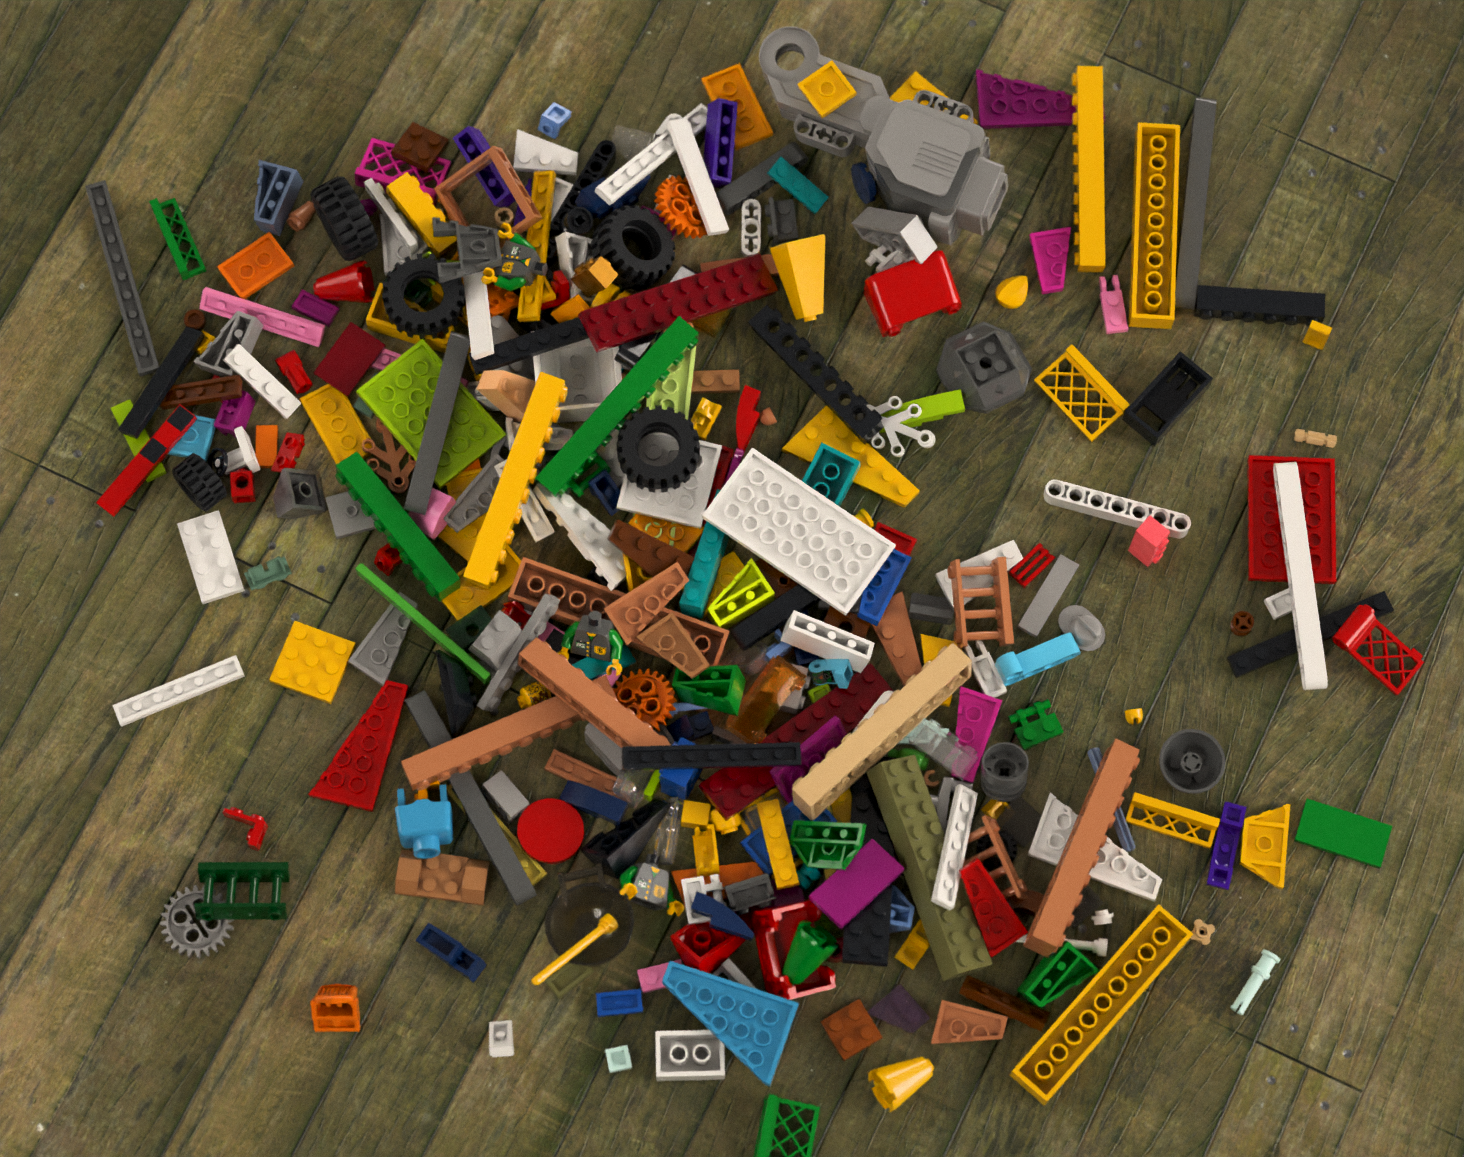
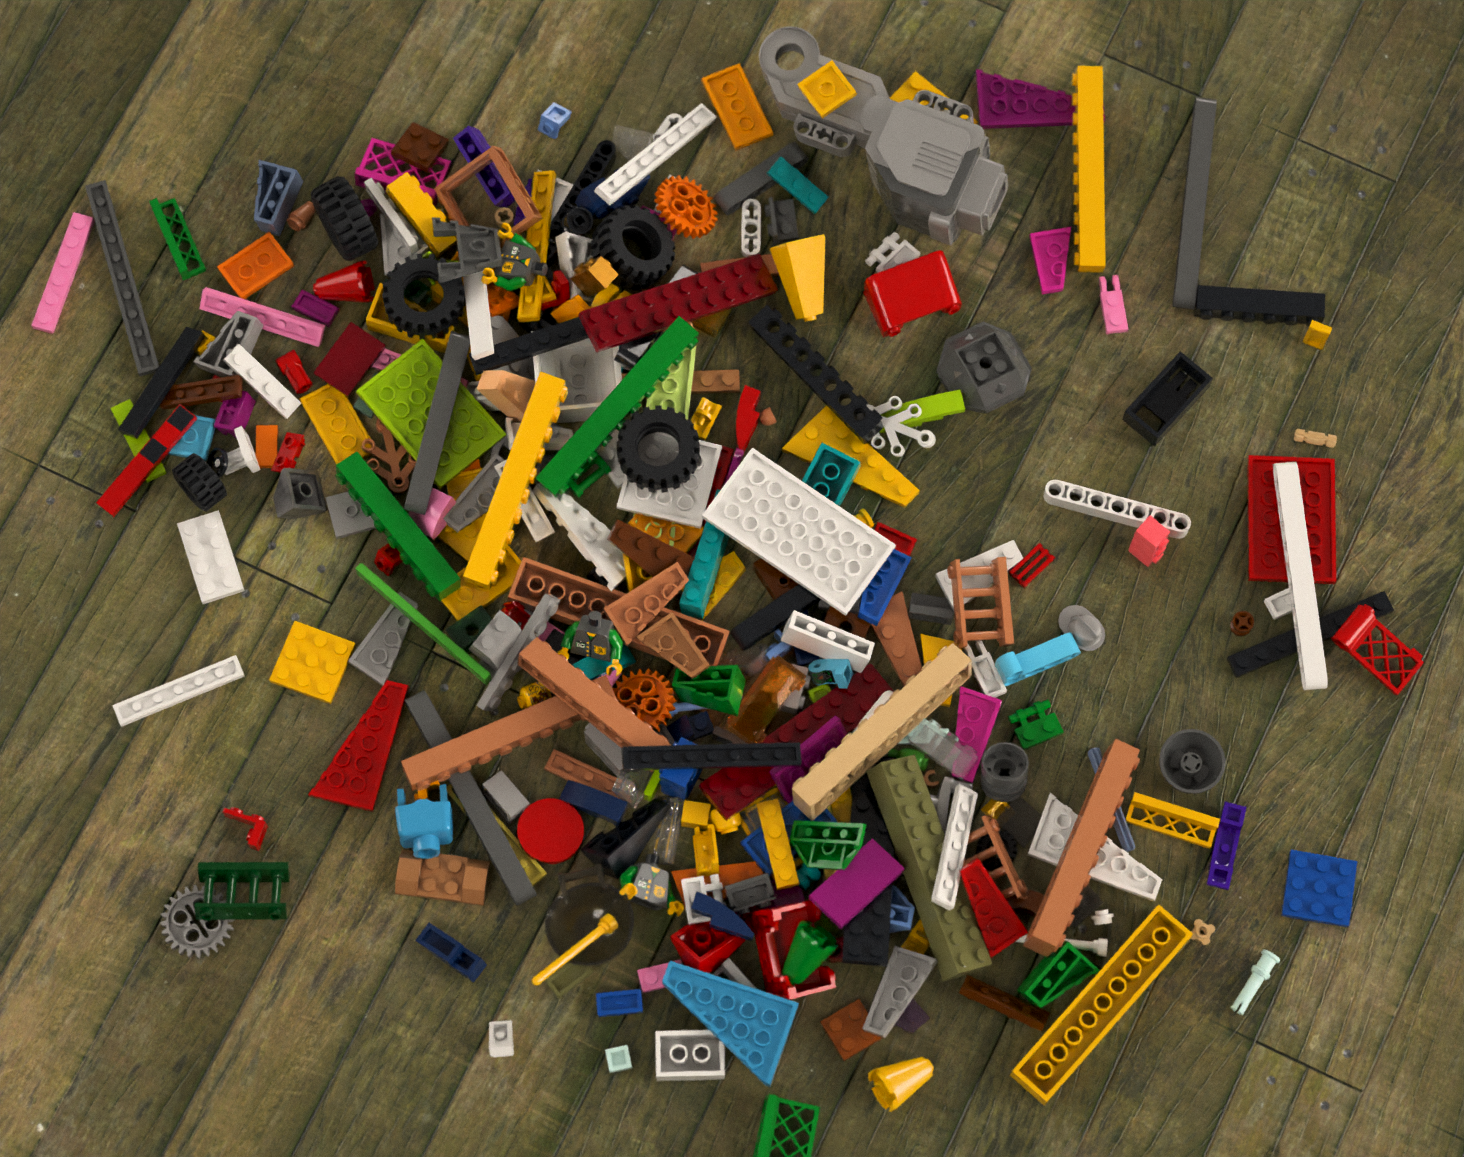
(63, 273): none -> bright pink plate
(195, 319): reddish brown tile -> none
(246, 494): red brick -> none
(259, 578): sand green hinge -> none
(336, 1009): orange piece -> none
(457, 692): black wedge -> none
(538, 154): white wing -> none
(605, 490): dark blue slope -> none
(697, 176): white tile -> none
(720, 141): dark purple brick -> none
(741, 598): neon yellow wedge -> none
(863, 182): dark blue tile -> none
(895, 232): light grey wedge -> none
(899, 984): none -> light grey wing
(966, 1024): nougat wing -> none
(1012, 292): yellow piece -> none
(1048, 596): light grey tile -> none
(1092, 377): yellow fence -> none
(1133, 714): yellow hinge -> none
(1154, 226): yellow brick -> none
(1266, 844): yellow wing -> none
(1319, 888): none -> blue plate
(1343, 833): green tile -> none

